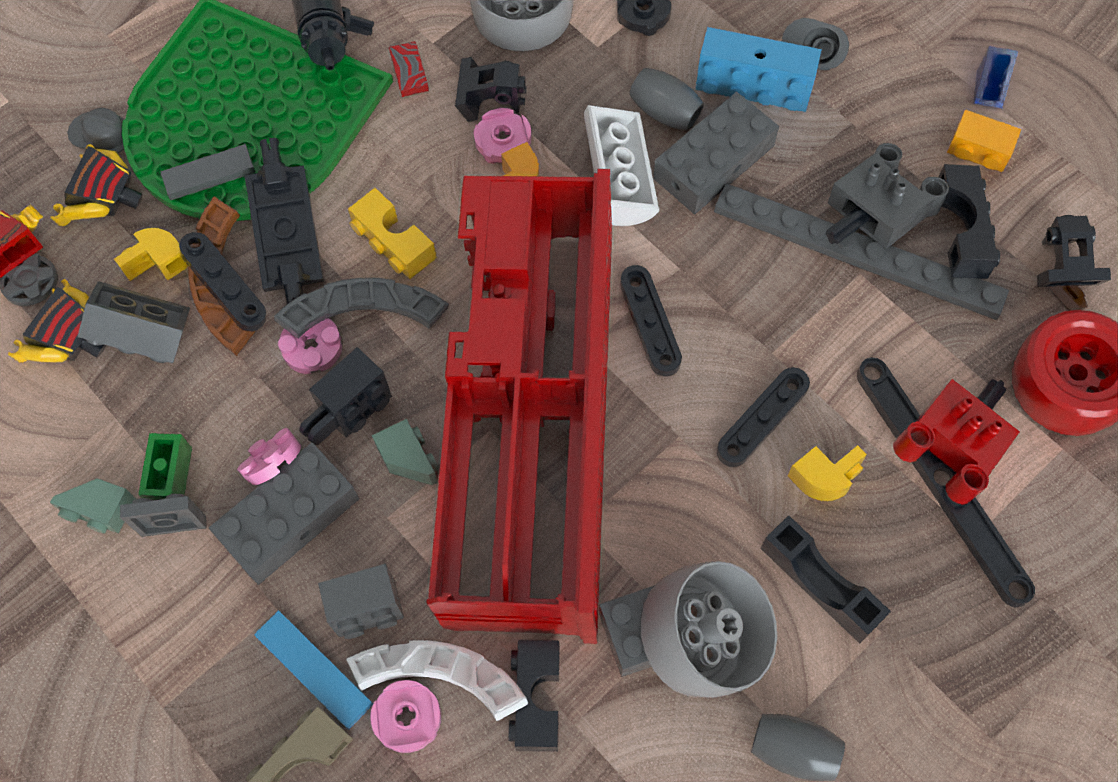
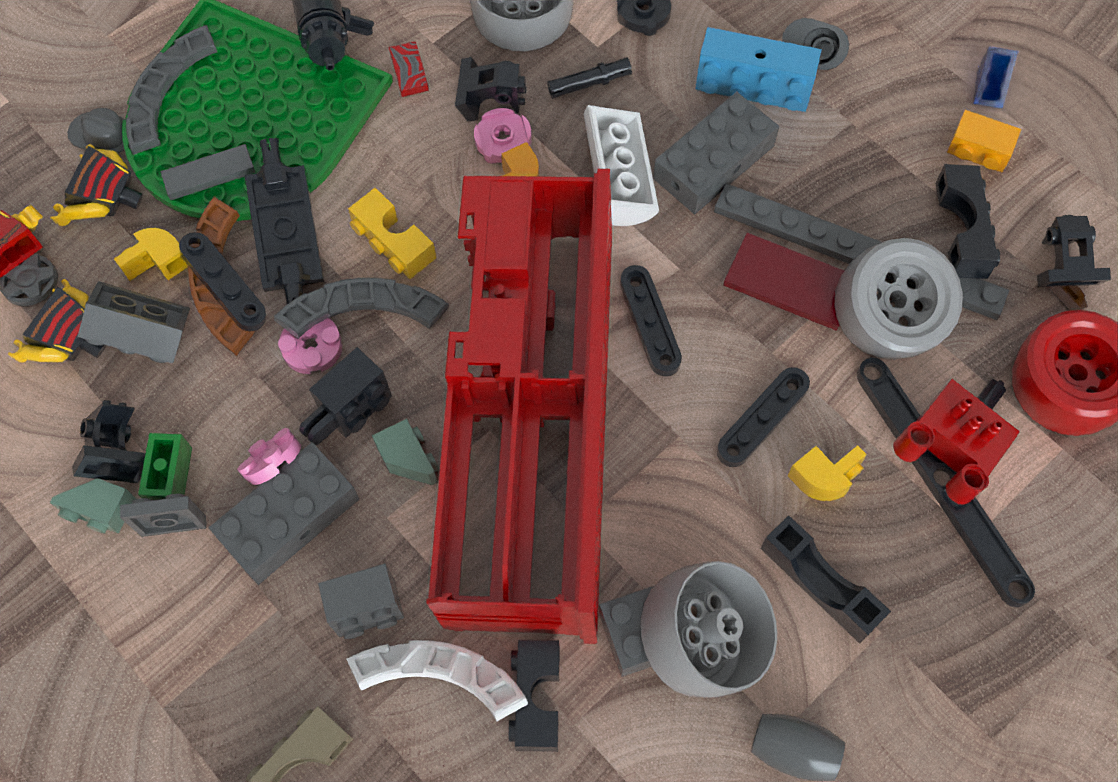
(108, 428): none -> black tile
(155, 82): none -> dark grey tile
(313, 670): dark azure tile -> none
(391, 703): bright pink plate -> none
(600, 74): none -> black pin
(666, 99): dark grey piece -> none
(785, 280): none -> dark red tile
(871, 319): none -> light grey wheel
(882, 200): dark grey piece -> none

